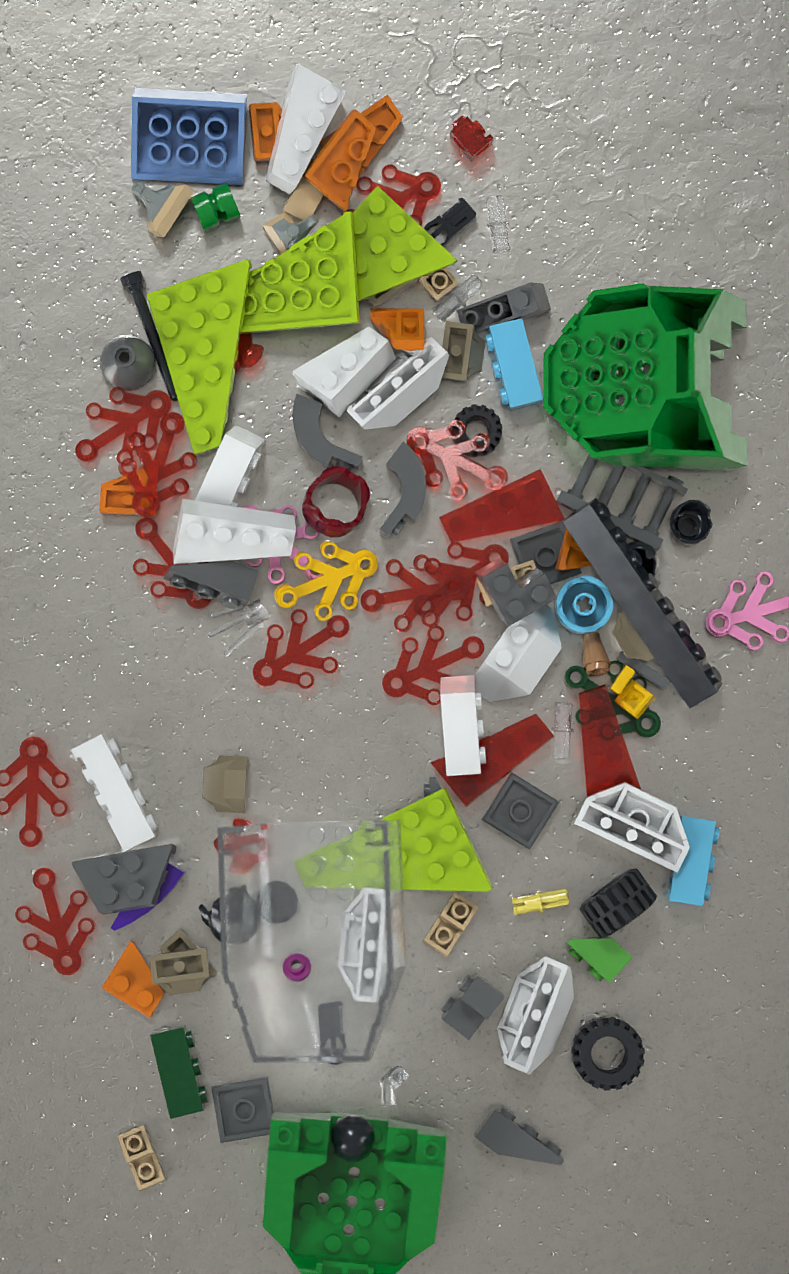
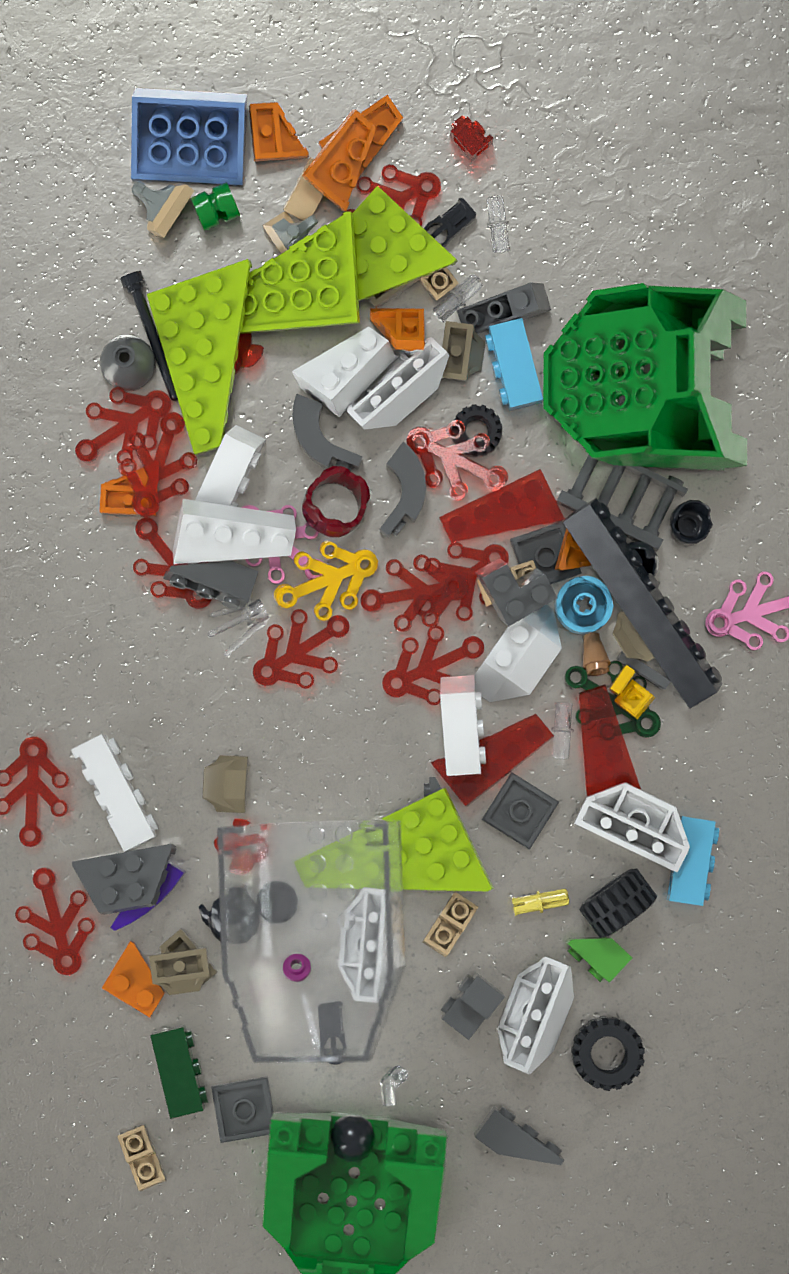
(304, 119): white wedge -> none

